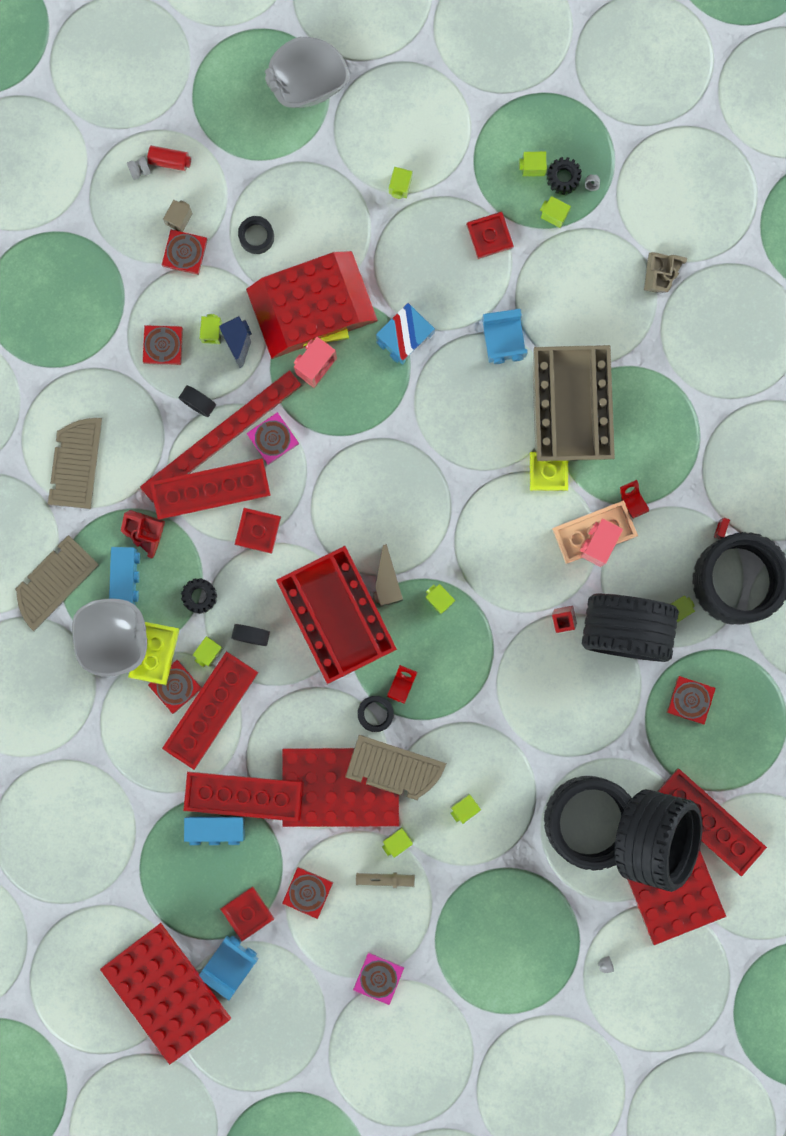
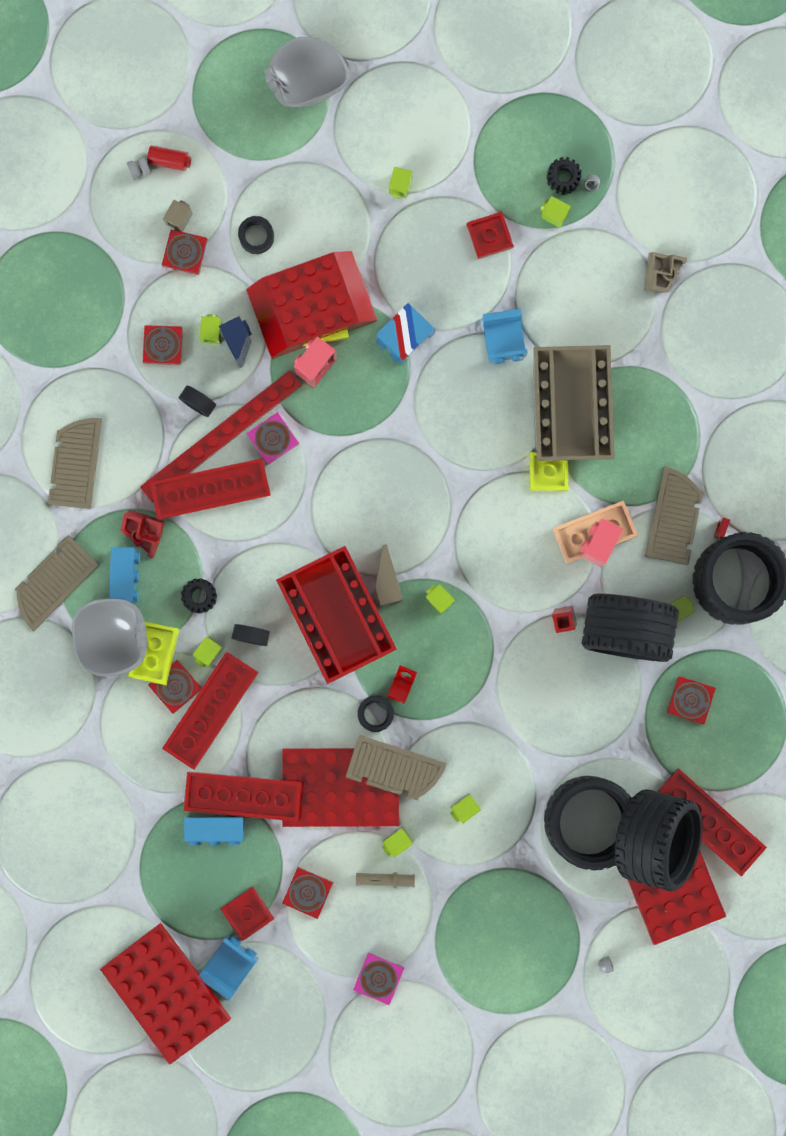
(257, 530): red plate -> none
(533, 163): lime brick -> none
(633, 500): red bracket -> none
(674, 518): none -> dark tan piece

